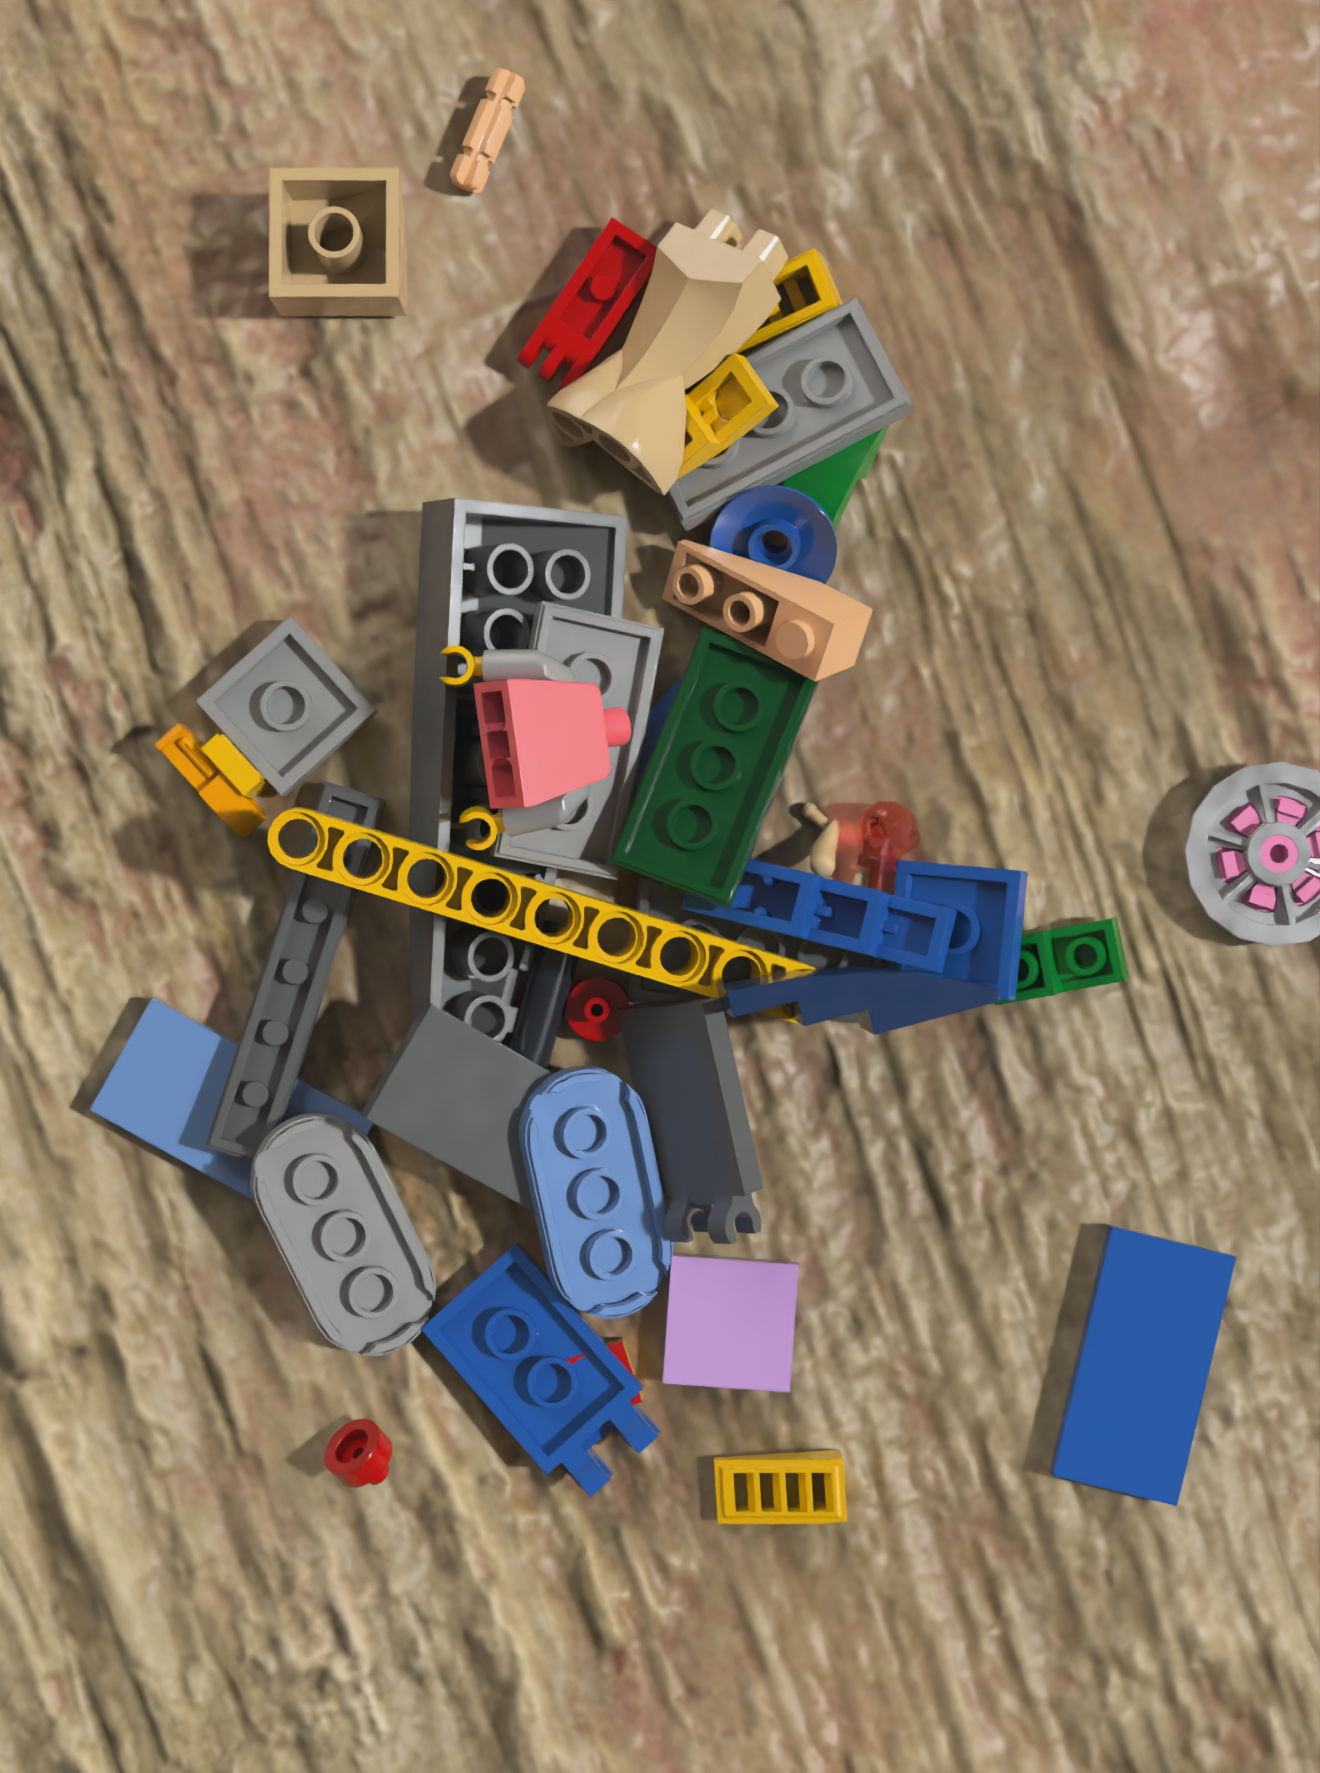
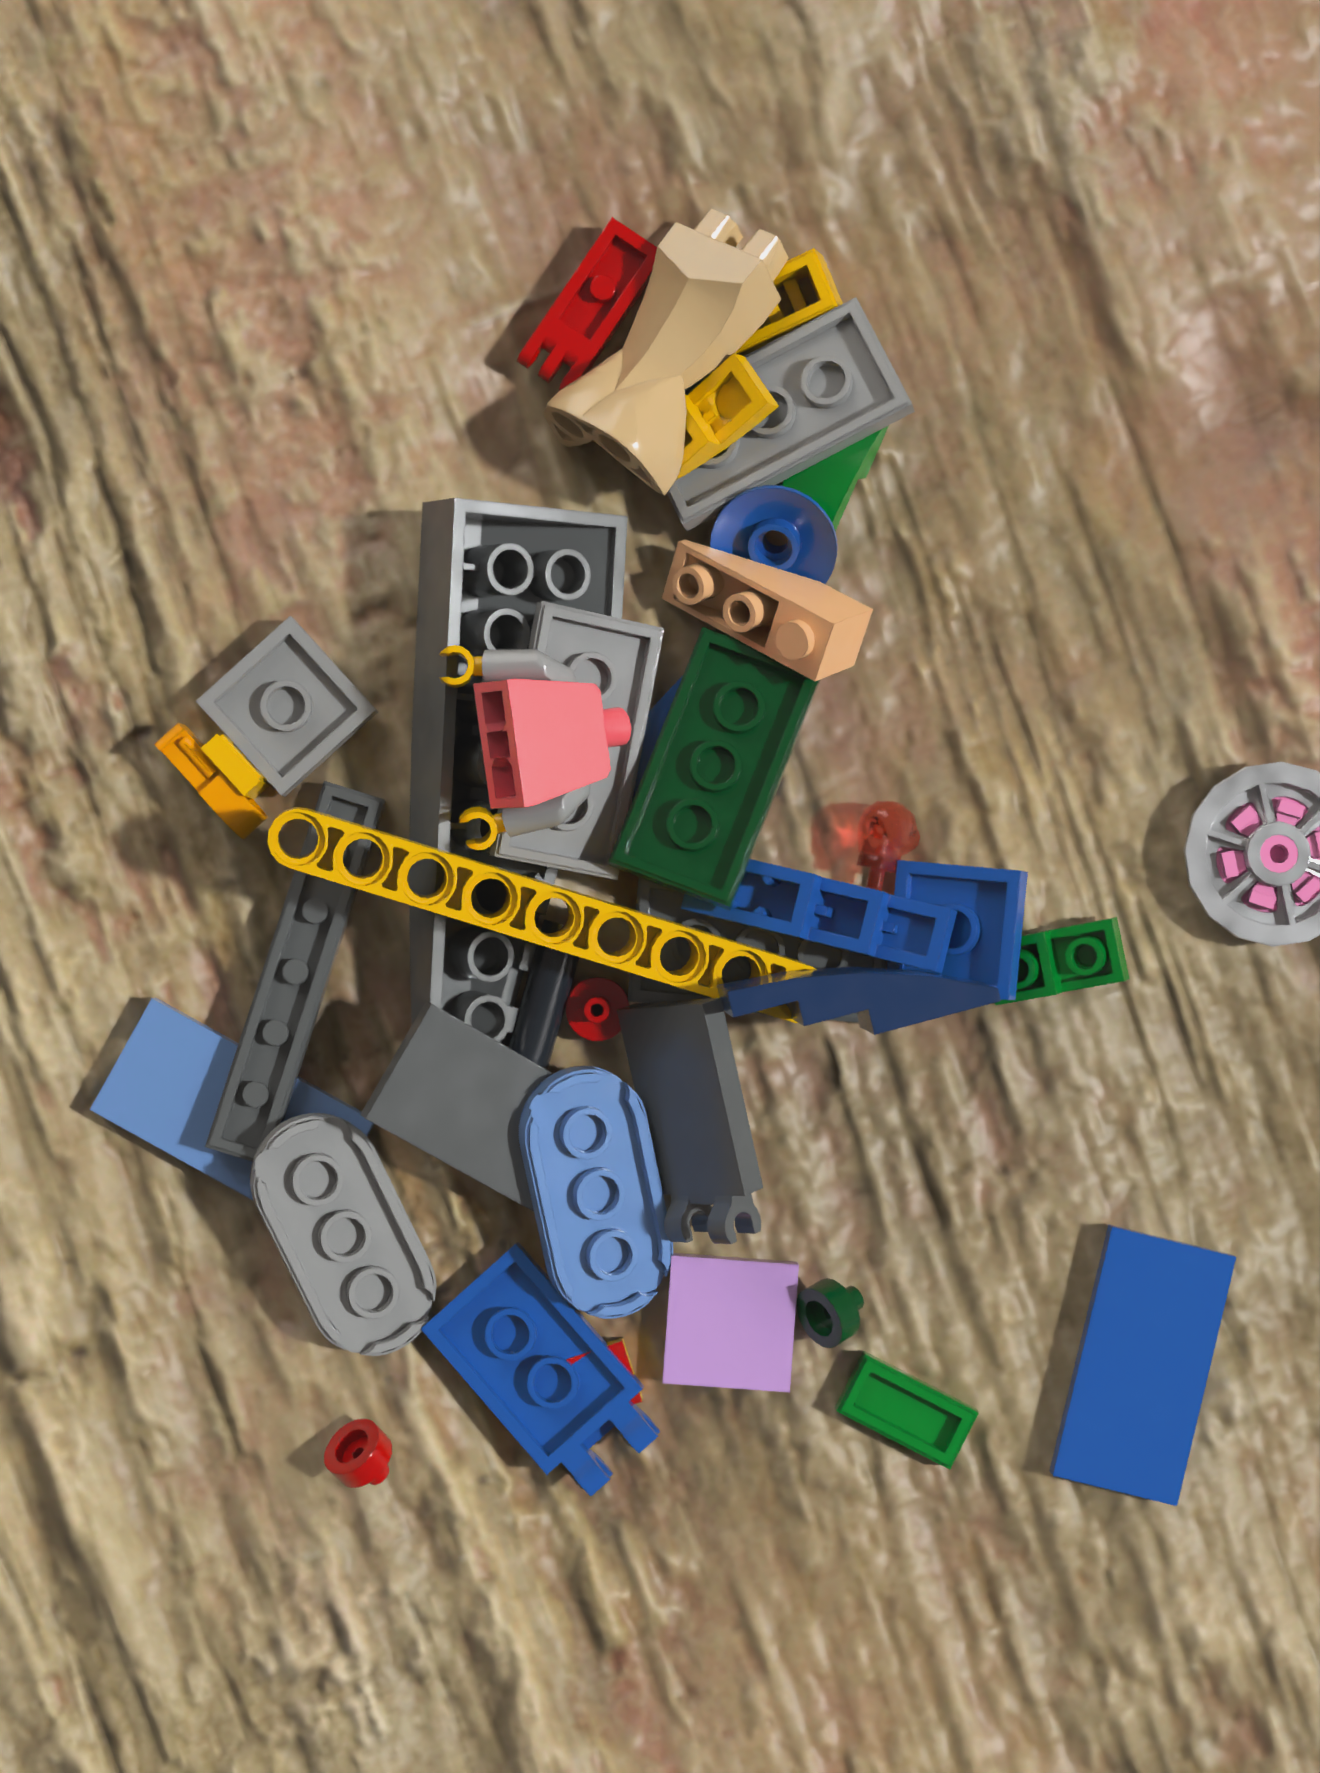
(337, 242): tan slope -> none
(487, 130): light nougat axle -> none
(802, 1512): yellow slope -> none
(824, 848): tan piece -> none
(829, 1312): none -> dark green tile
(906, 1410): none -> green tile

